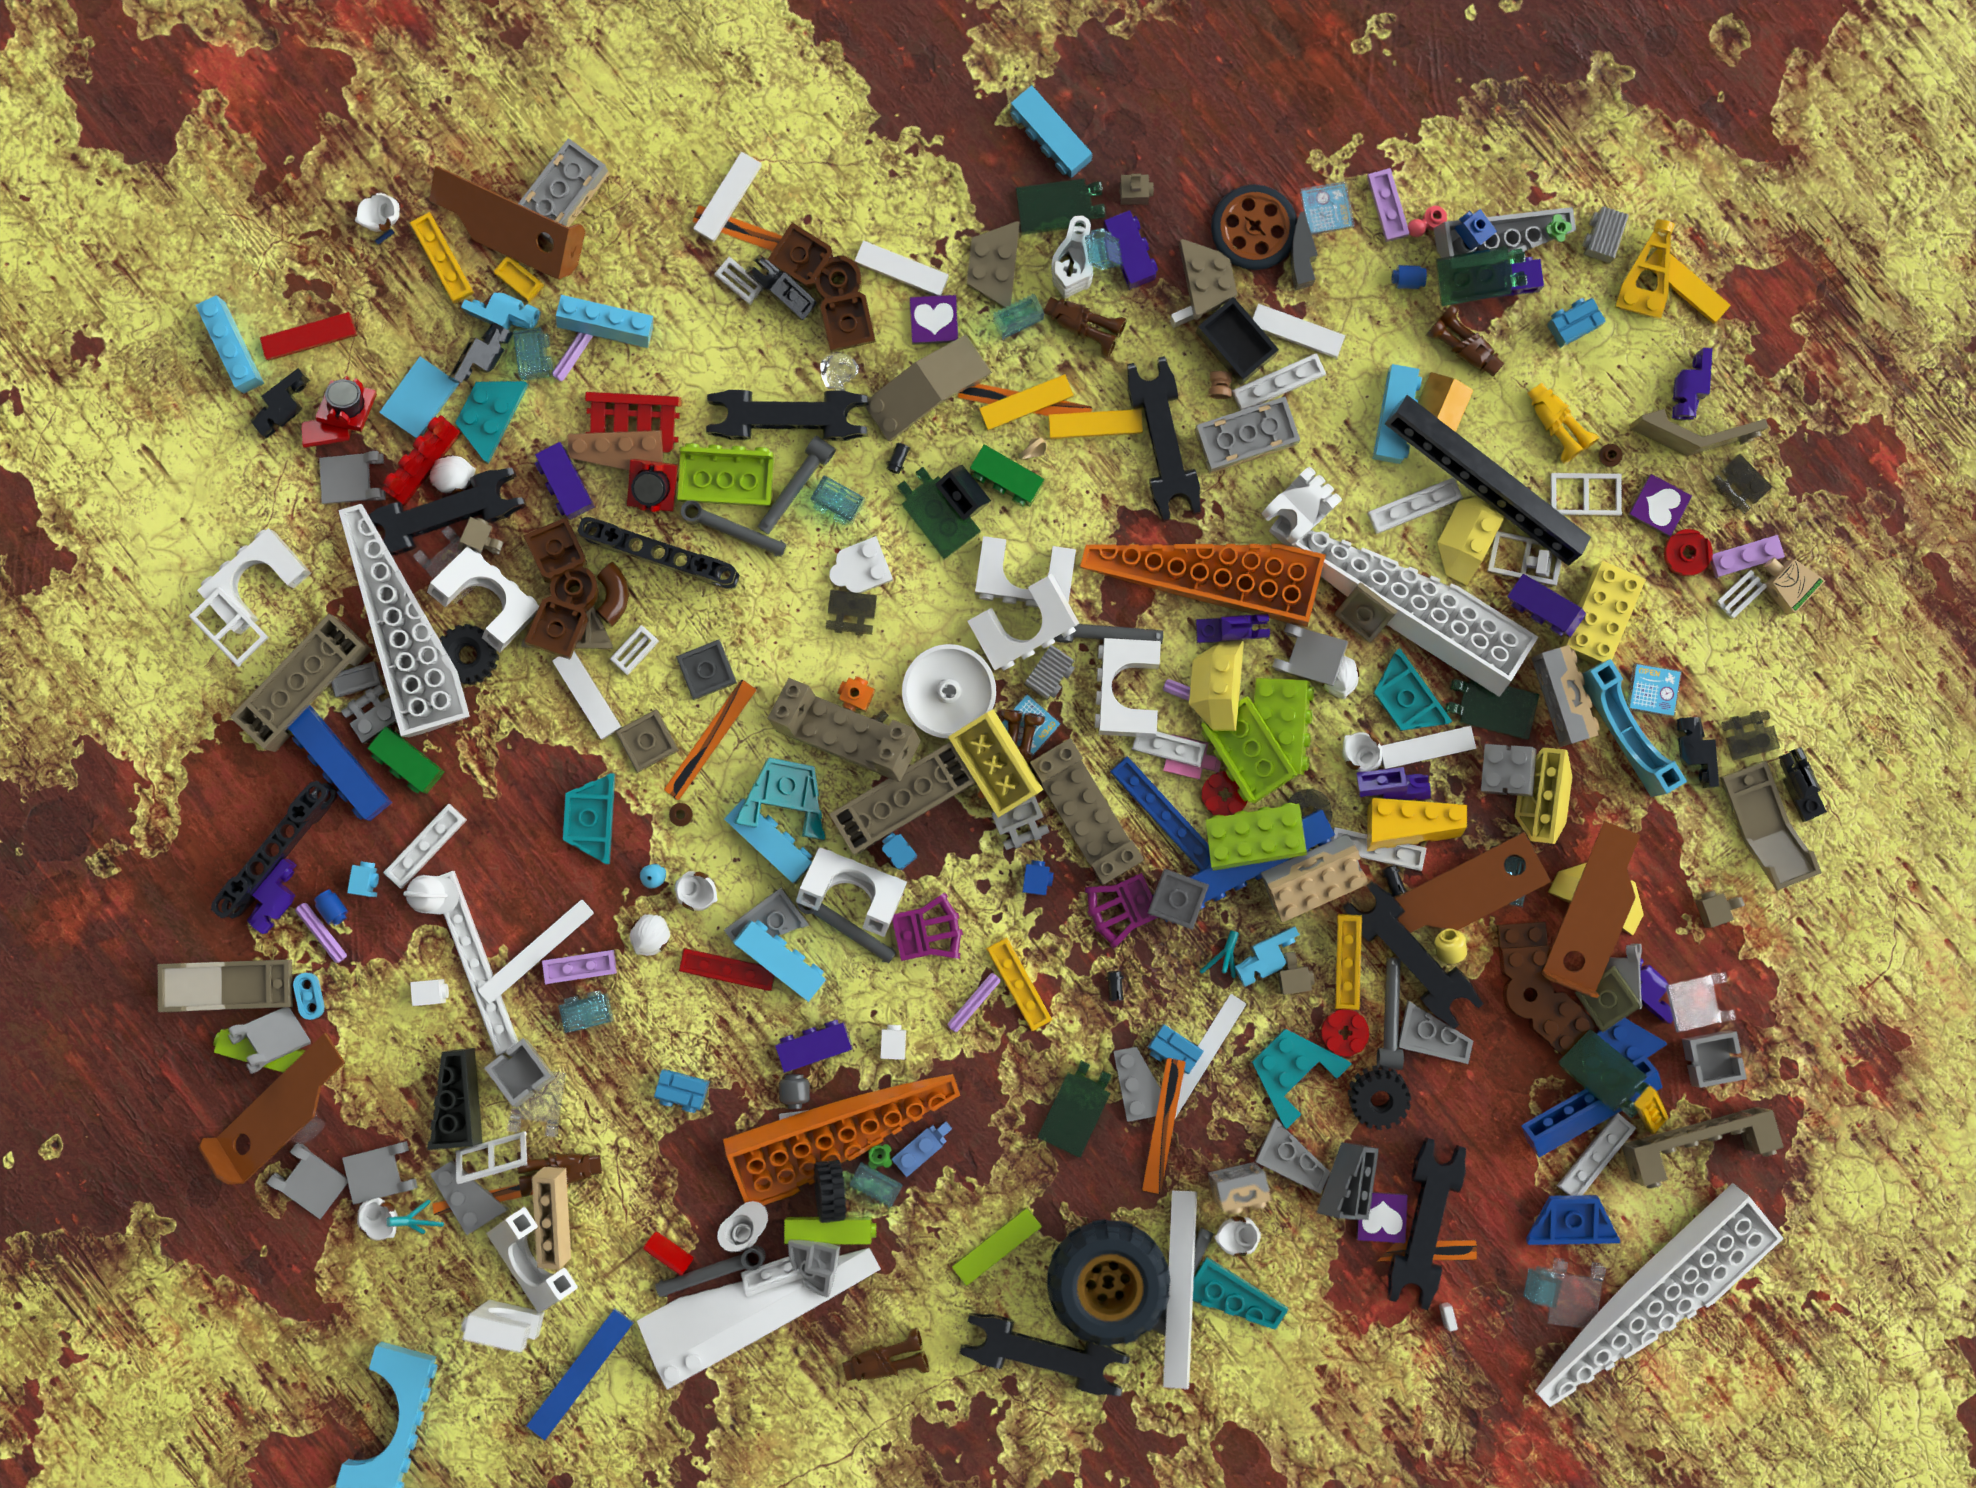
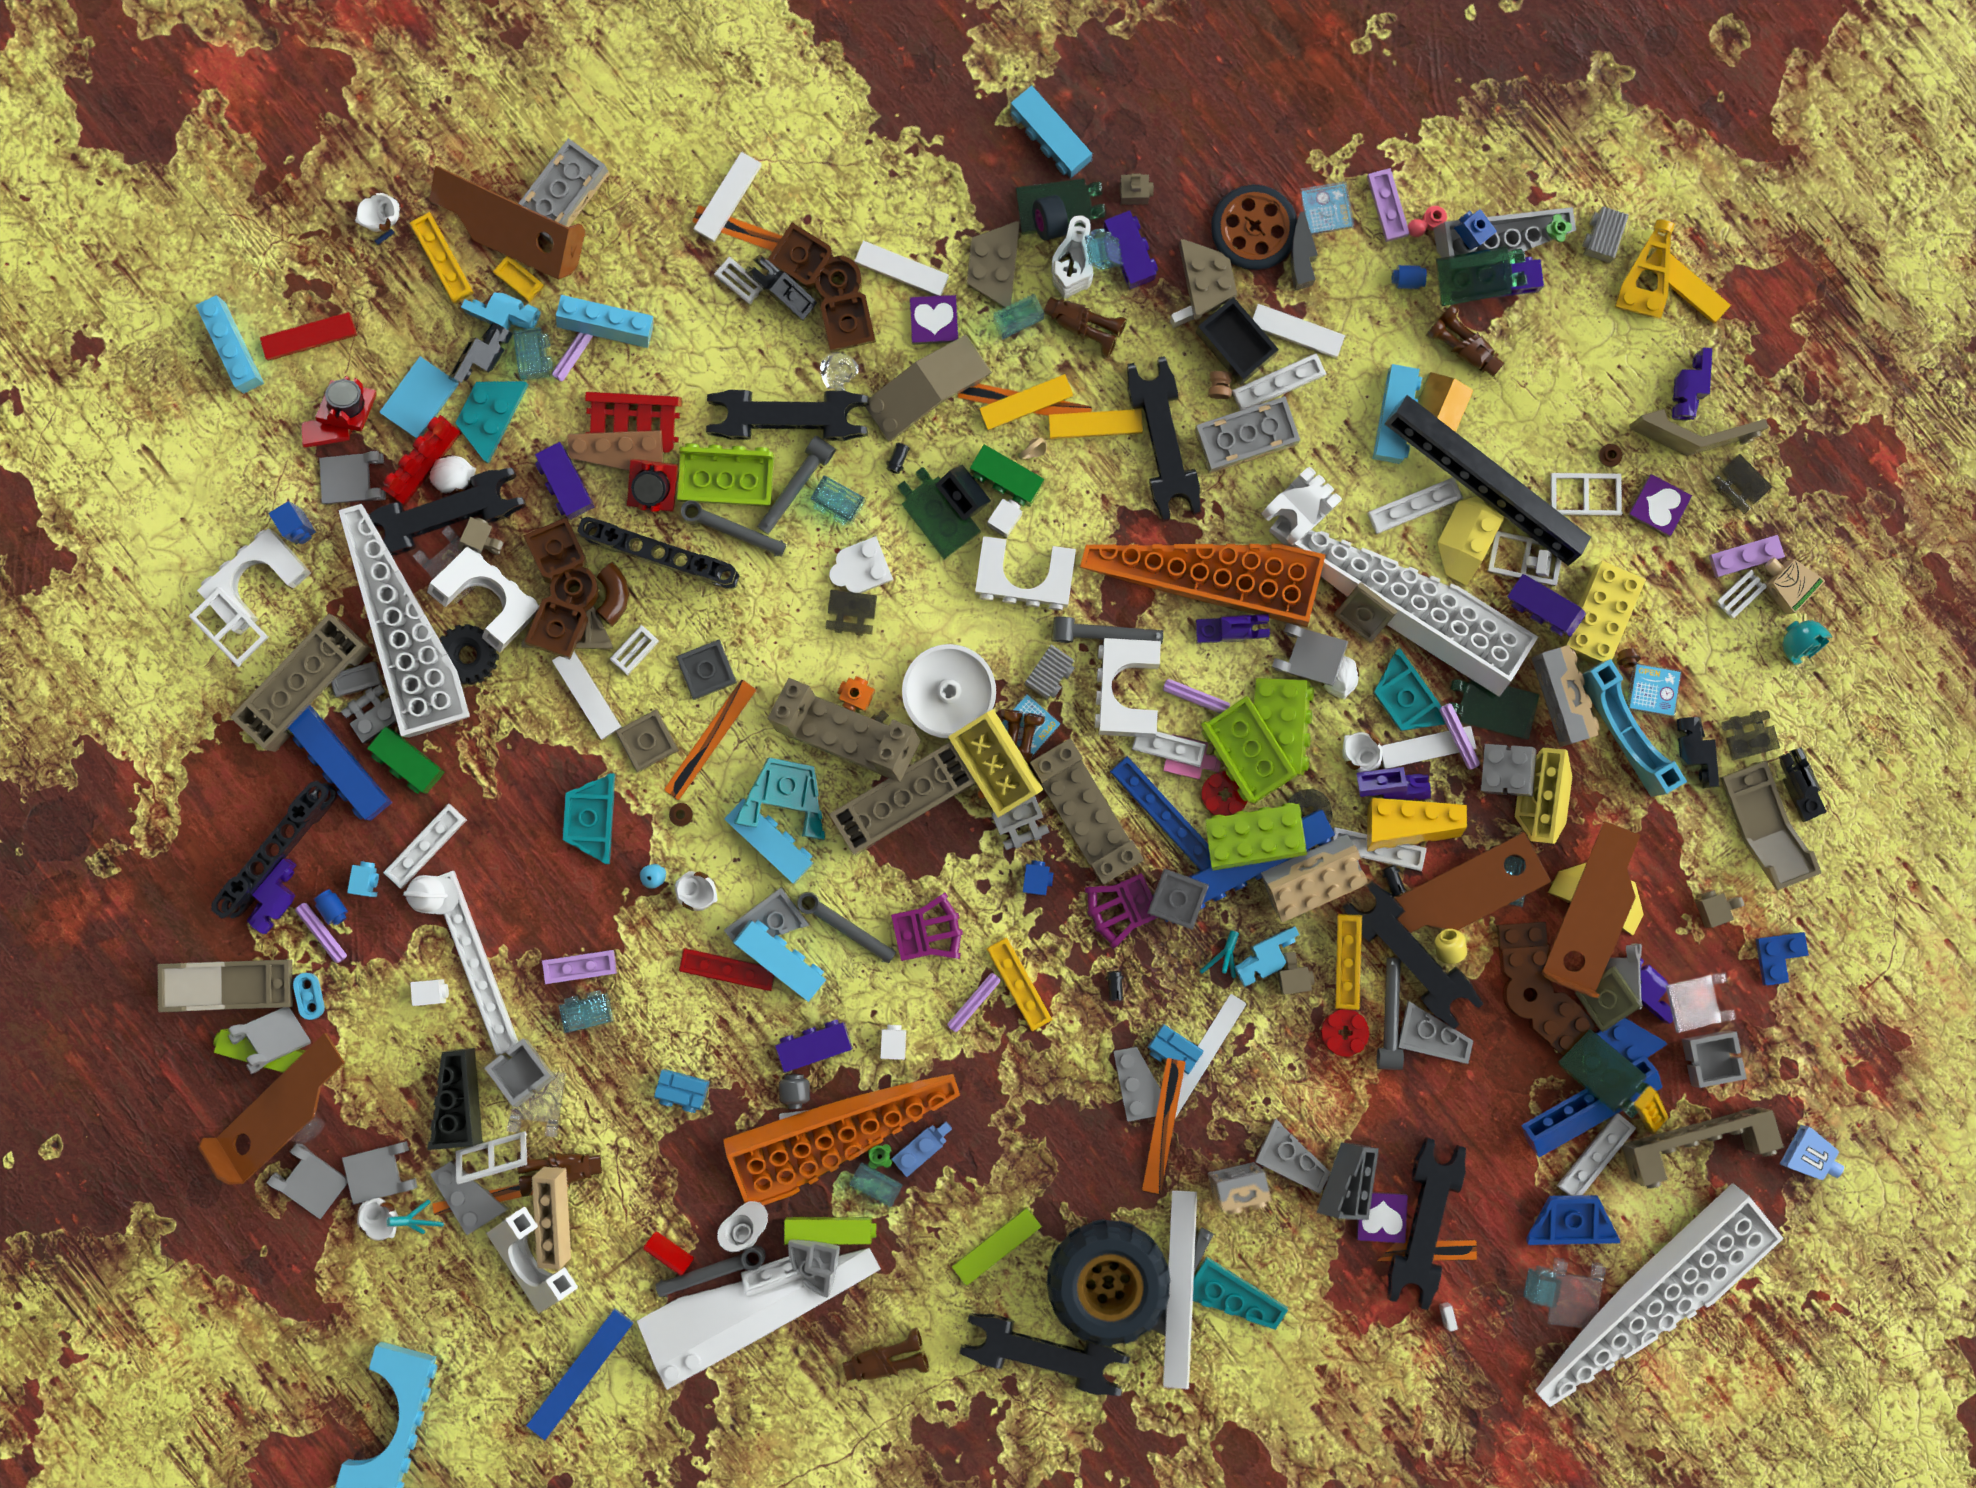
(281, 403): black plate -> none
(292, 523): none -> blue brick
(502, 1325): white arch -> none
(535, 951): white sticker -> none
(649, 935): white hair -> none
(829, 1191): black tyre -> none
(832, 869): white arch -> none
(898, 851): dark azure brick -> none
(1005, 517): none -> white brick
(1050, 217): none -> black wheel
(1056, 620): white arch -> none
(1075, 1110): clear green tile -> none
(1217, 685): light yellow wedge -> none
(1238, 1236): white hair -> none
(1286, 1063): teal wing -> none
(1373, 1082): black tyre -> none
(1459, 736): none -> lavender axle
(1553, 414): yellow piece -> none
(1575, 322): dark azure brick -> none
(1628, 657): none -> reddish brown plate
(1697, 543): red plate -> none
(1773, 952): none -> blue plate
(1804, 640): none -> teal cylinder
(1812, 1155): none -> light blue torso

